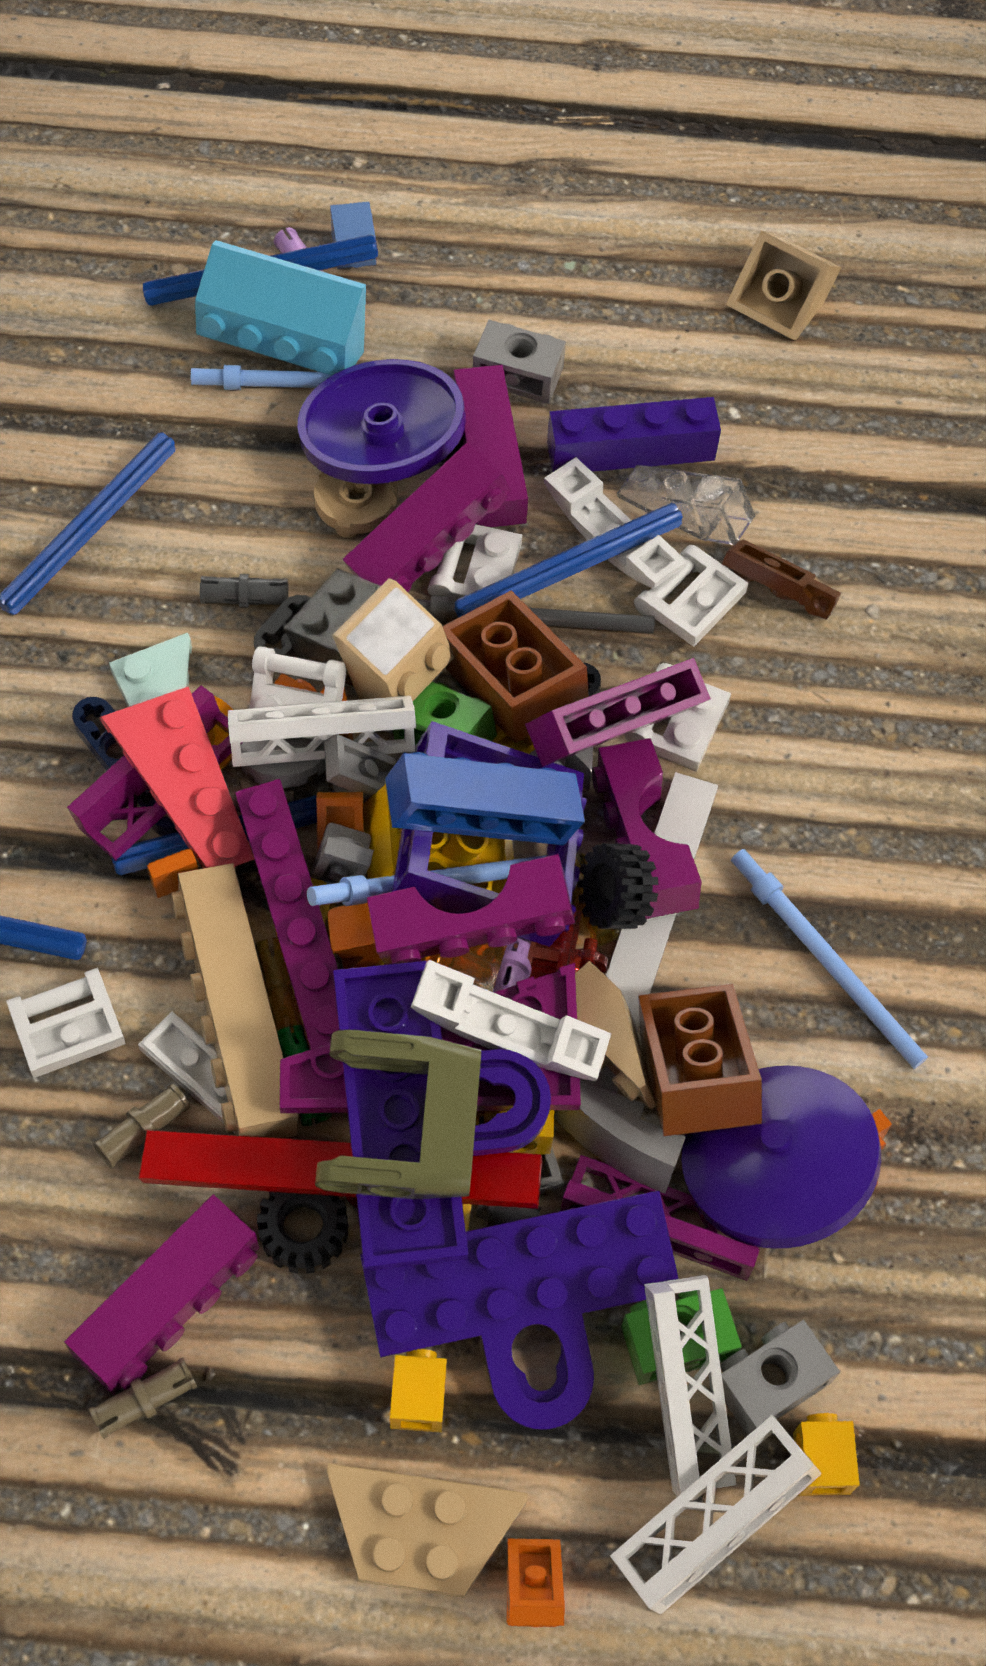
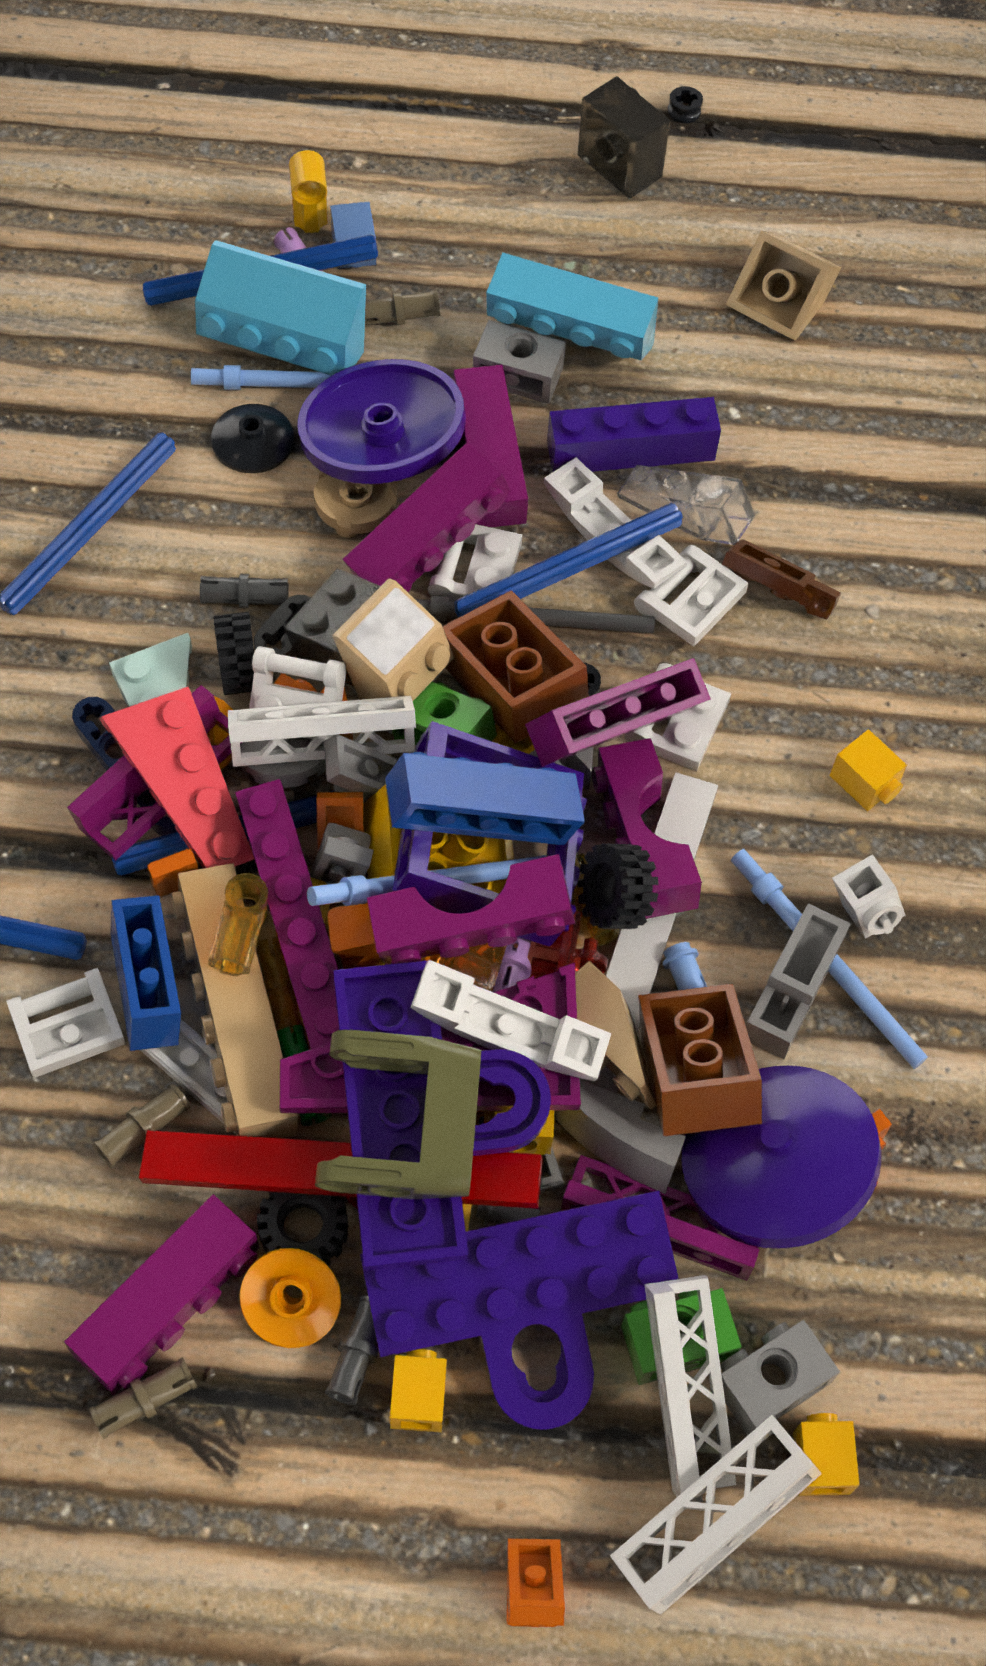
(145, 973): none -> blue brick
(235, 652): none -> black tyre
(239, 926): none -> clear yellow piece
(252, 450): none -> black dish
(285, 1319): none -> light orange dish
(308, 190): none -> yellow piece
(357, 1352): none -> dark grey pin
(402, 308): none -> dark tan pin
(420, 1528): tan wing -> none
(572, 307): none -> medium azure slope
(623, 137): none -> clear smoke brick
(682, 113): none -> black bush
(684, 966): none -> light blue pin
(796, 980): none -> light grey slope
(869, 771): none -> yellow brick
(869, 897): none -> white brick

